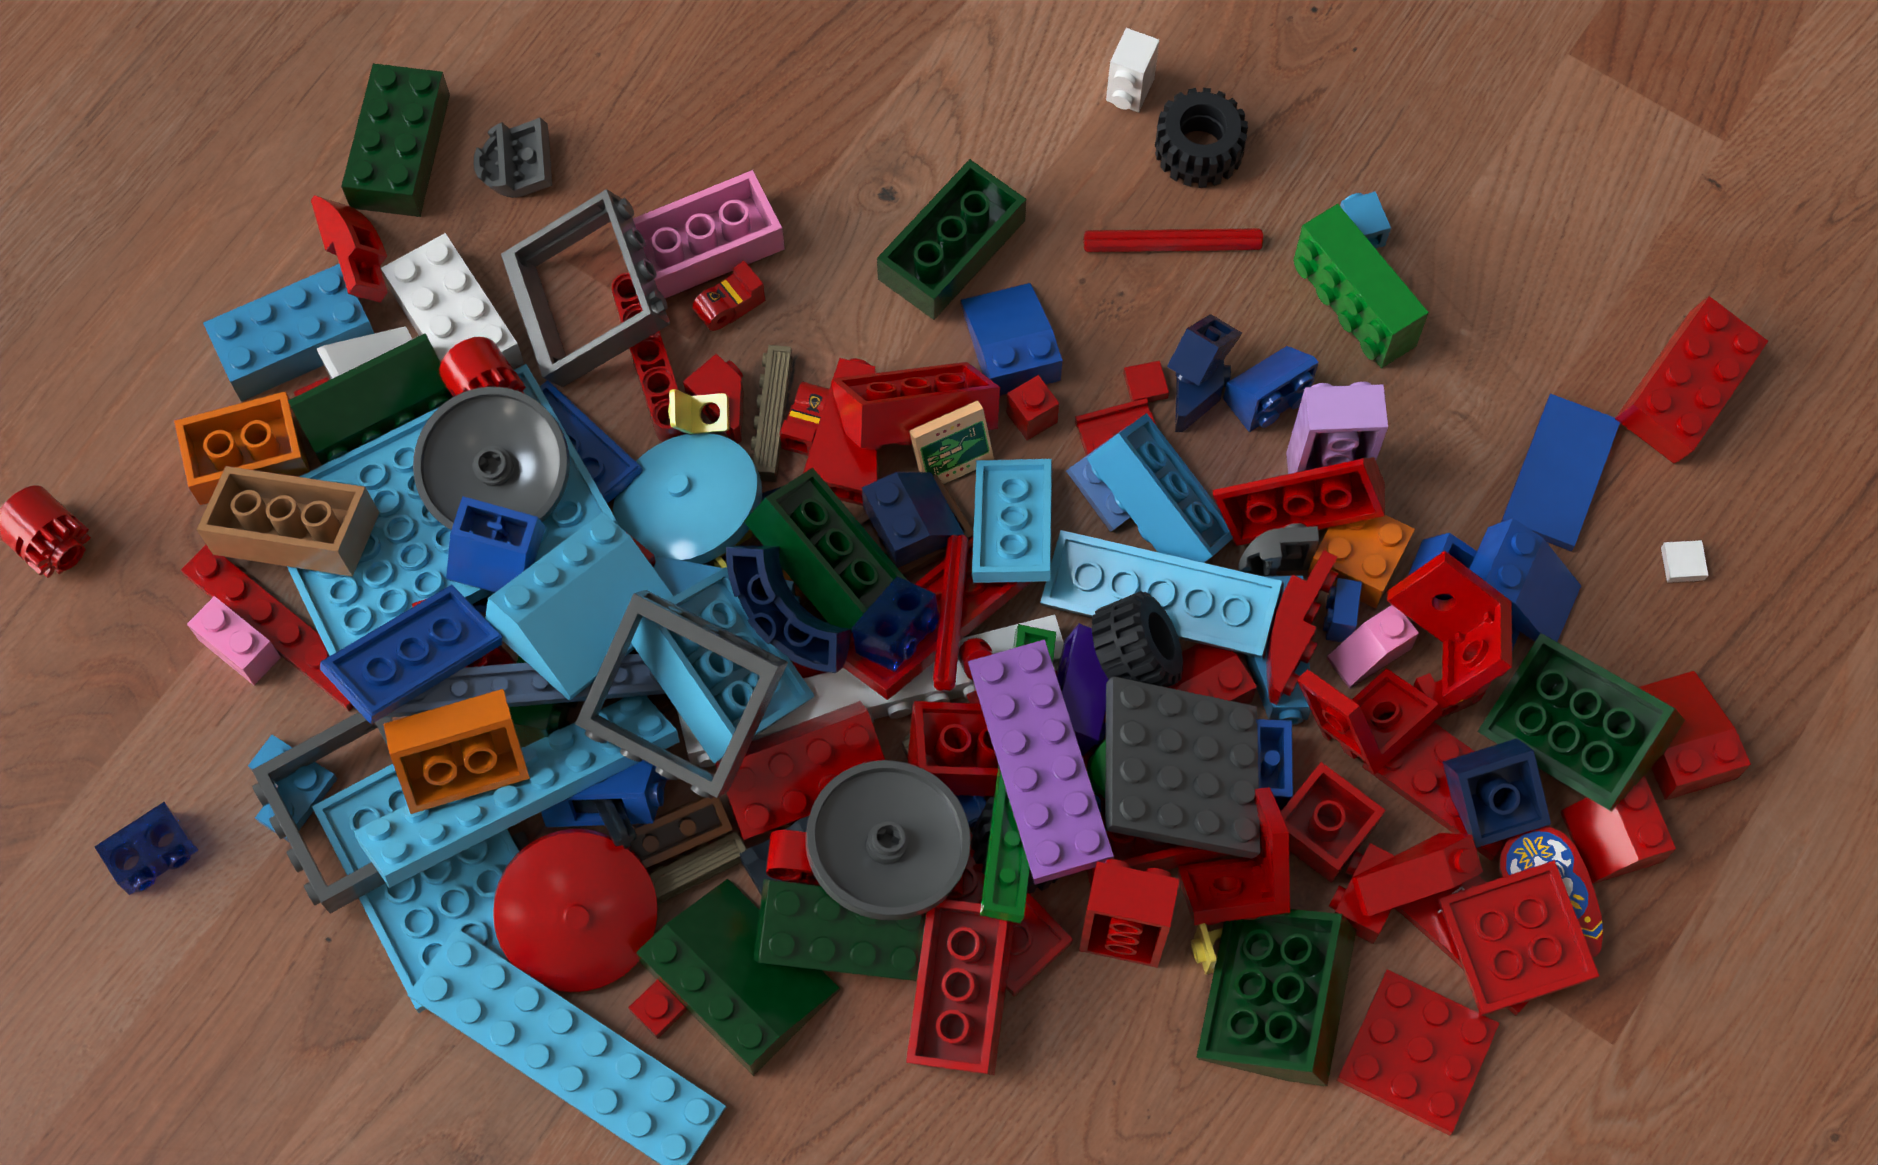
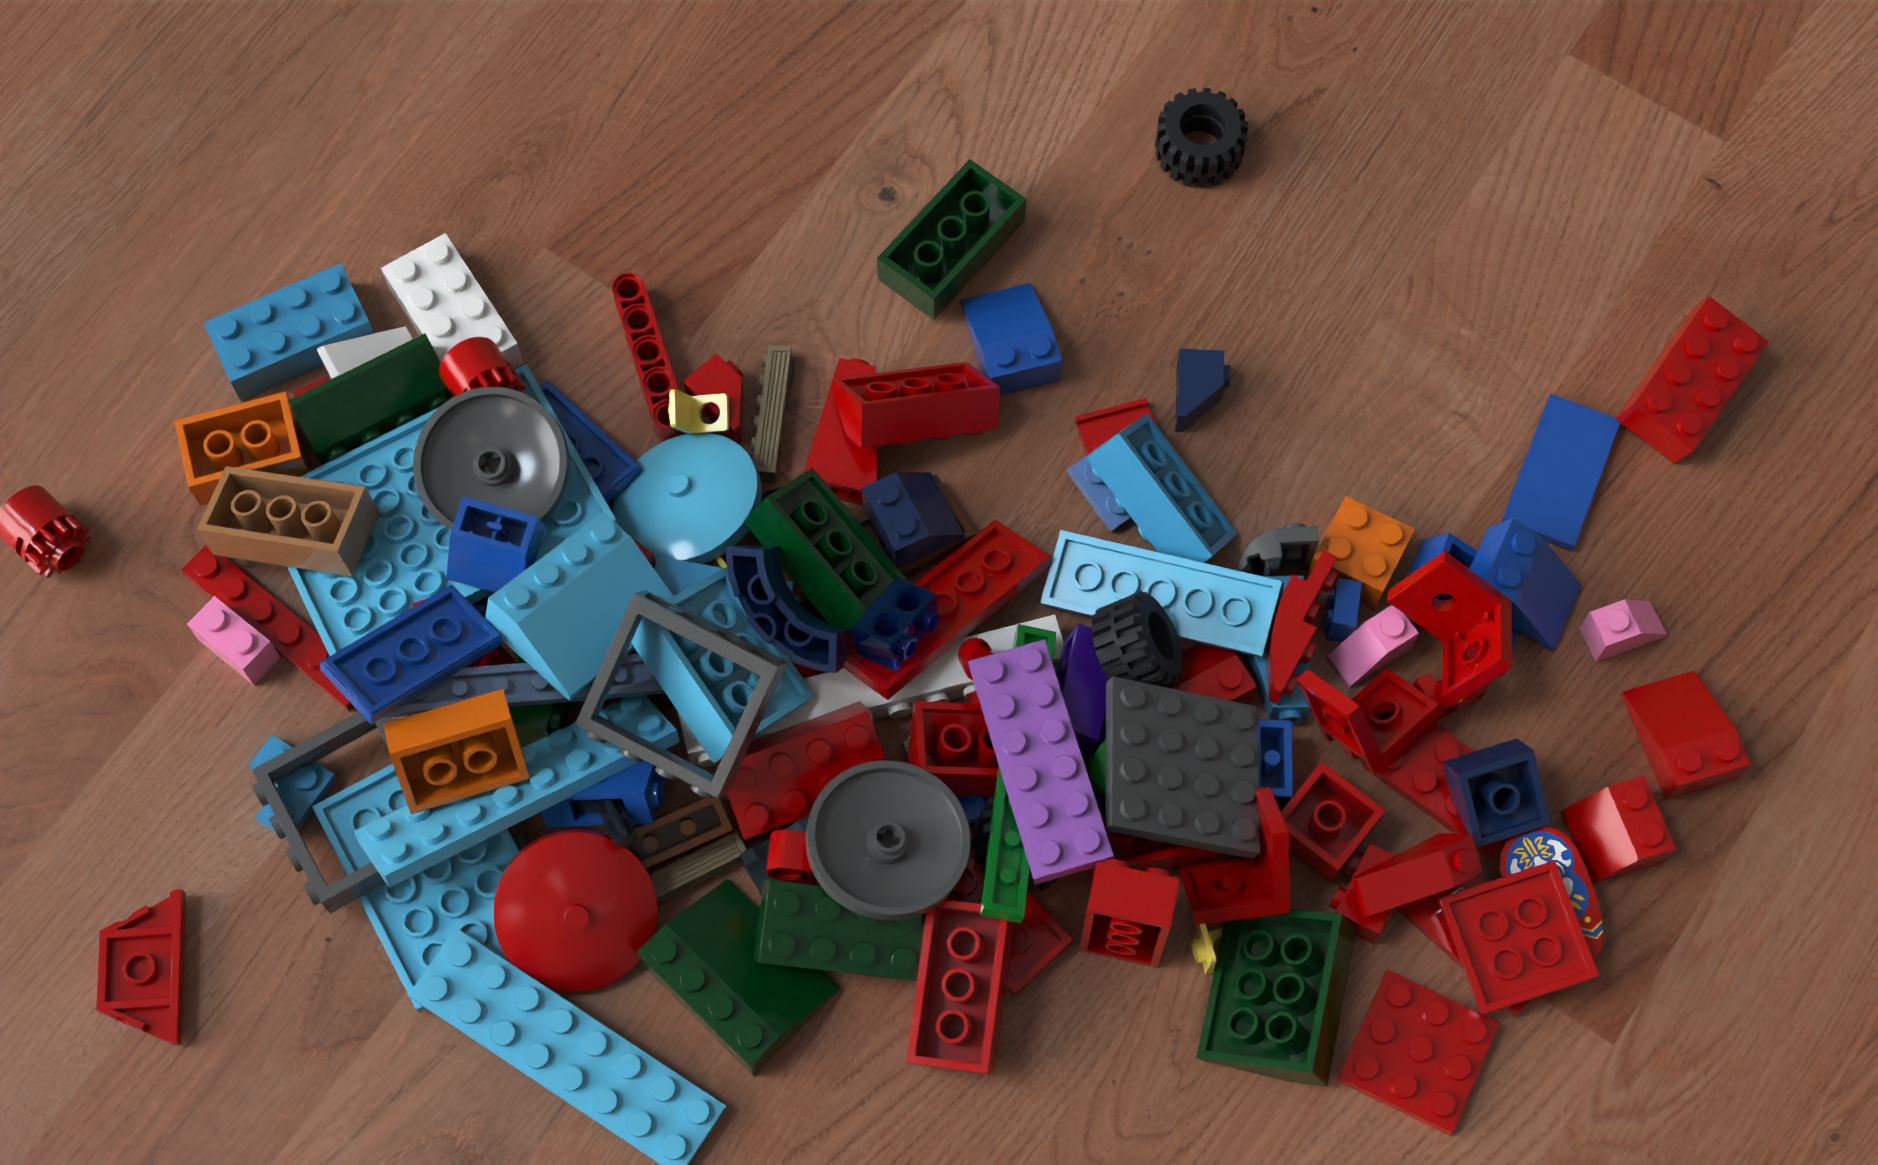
(142, 840): clear blue brick -> none
(144, 969): none -> red wing
(356, 245): red slope -> none
(396, 140): dark green brick -> none
(515, 159): dark grey slope -> none
(533, 305): dark grey window -> none
(657, 1009): red plate -> none
(709, 233): bright pink brick -> none
(730, 298): red leg -> none
(803, 418): red leg -> none
(951, 613): red axle -> none
(953, 443): tile -> none
(1012, 521): medium azure plate -> none
(1032, 407): red brick -> none
(1132, 70): white brick -> none
(1146, 382): red tile -> none
(1172, 240): red axle -> none
(1203, 350): dark blue slope -> none
(1270, 387): blue slope -> none
(1310, 497): red slope -> none
(1337, 425): lavender brick -> none
(1359, 286): green brick -> none
(1368, 216): dark azure brick -> none
(1582, 722): dark green slope -> none
(1621, 628): none -> bright pink slope
(1684, 561): white tile -> none

